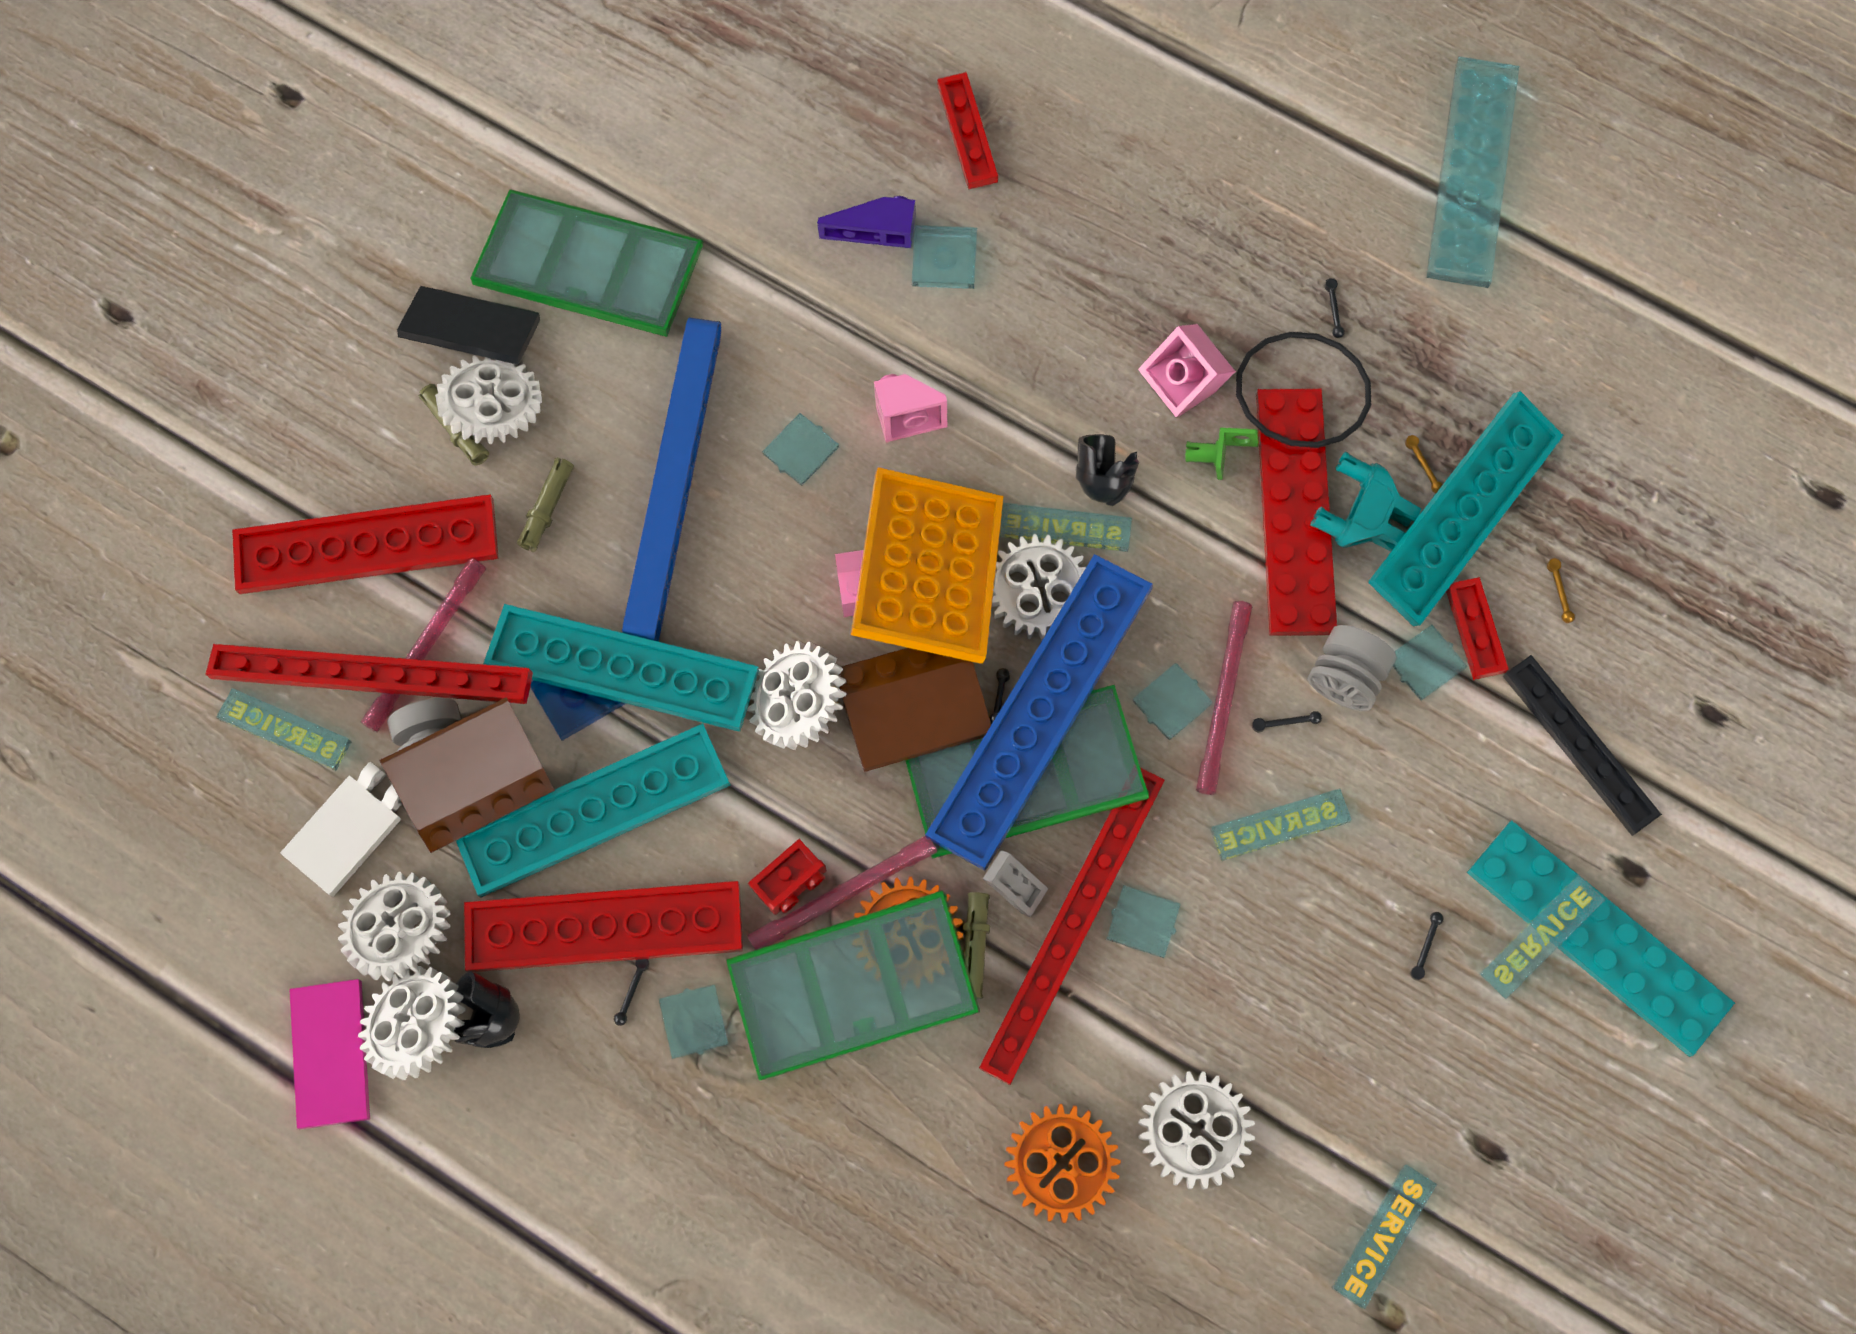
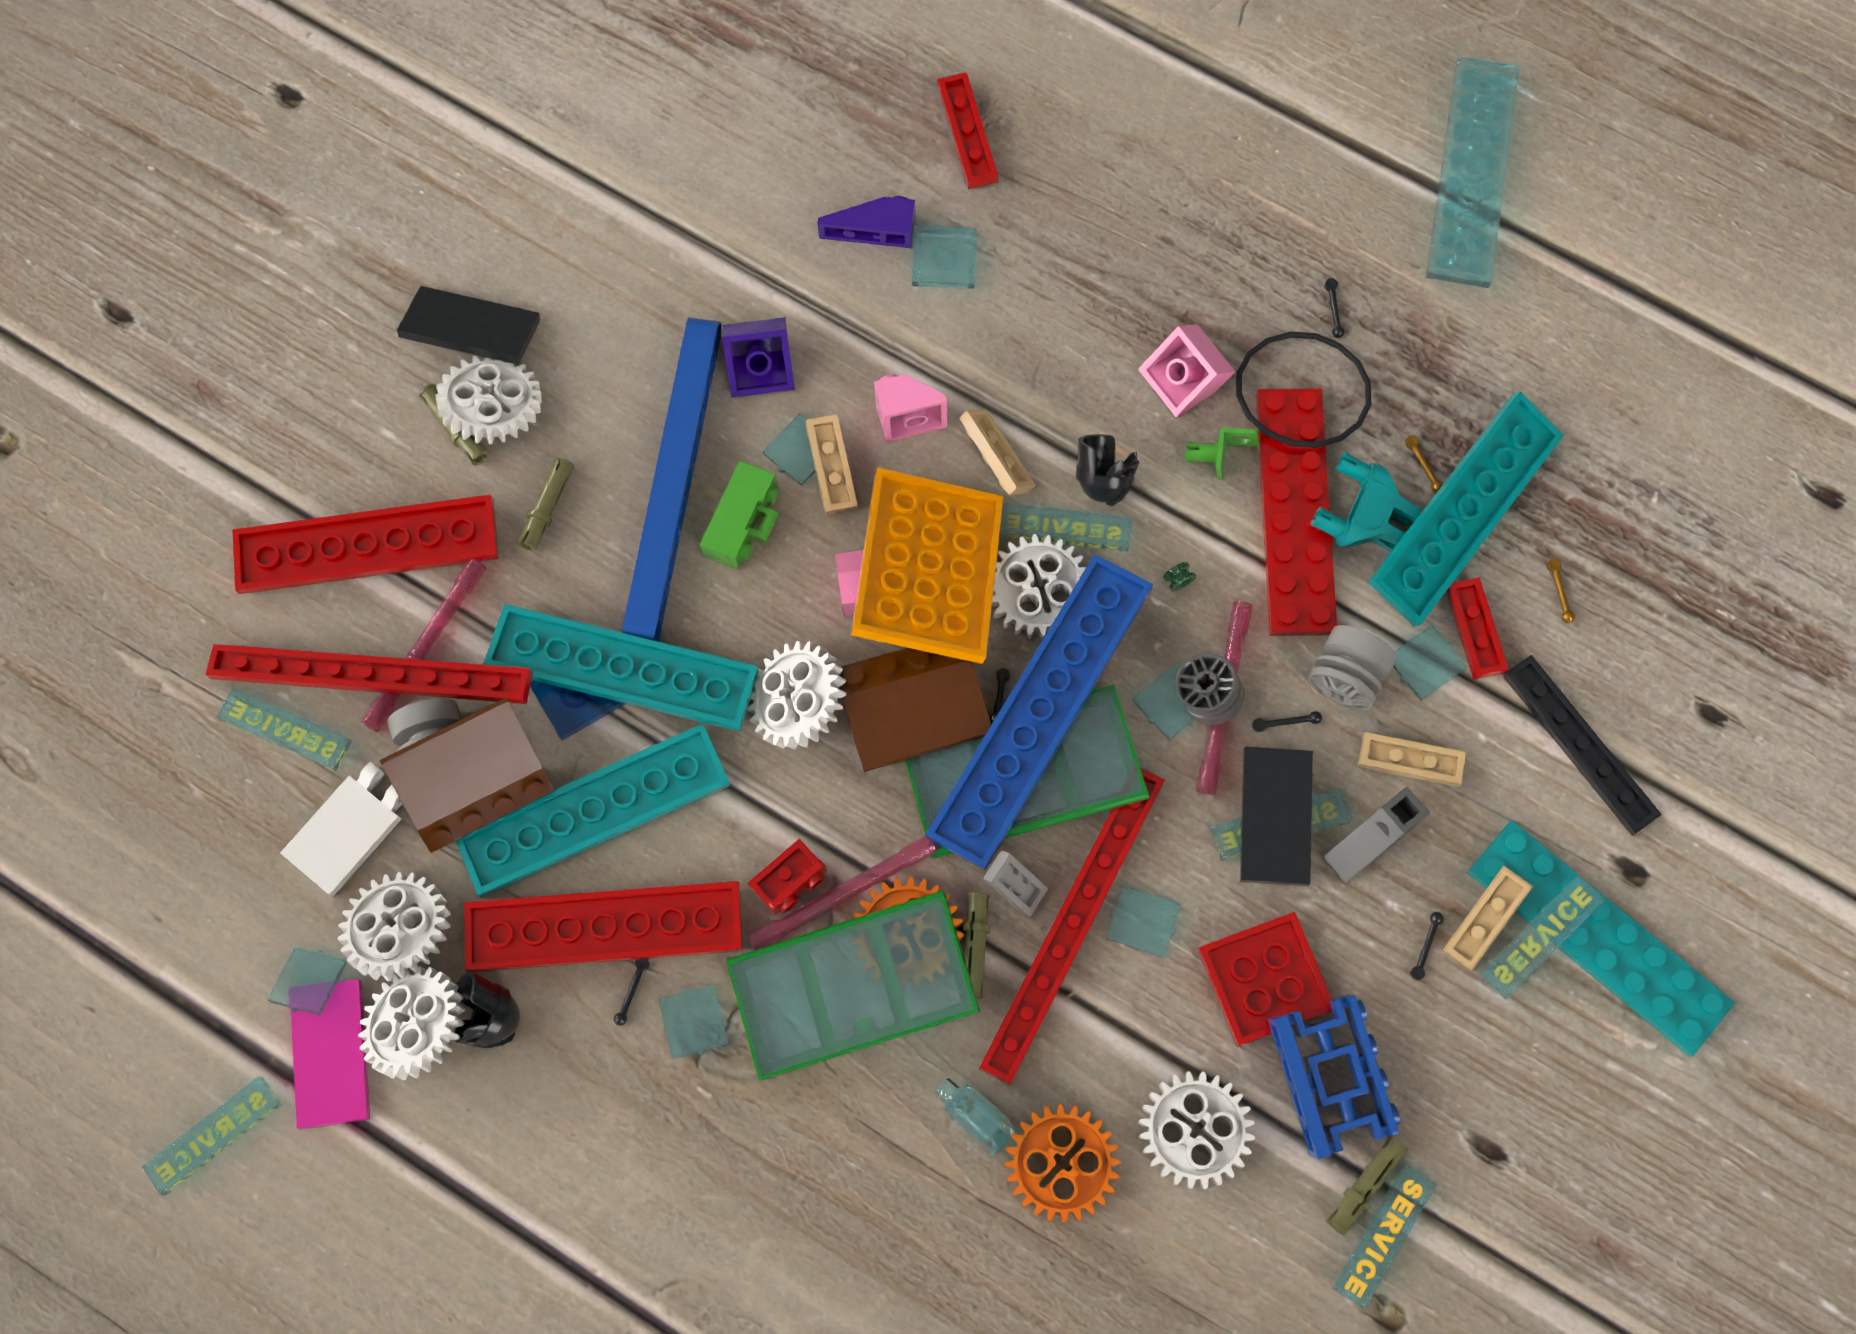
(211, 1136): none -> clear light blue tile
(307, 981): none -> clear light blue piece
(587, 262): clear light blue door -> none
(734, 520): none -> bright green piece
(758, 357): none -> dark purple slope
(831, 464): none -> tan plate
(984, 1124): none -> clear light blue torso
(997, 452): none -> tan plate
(1179, 576): none -> clear green bush
(1209, 688): none -> dark grey wheel
(1265, 976): none -> red plate
(1276, 816): none -> black tile
(1306, 1083): none -> blue fence
(1360, 1194): none -> olive pin
(1376, 835): none -> slope
(1412, 759): none -> tan plate
(1487, 918): none -> tan tile

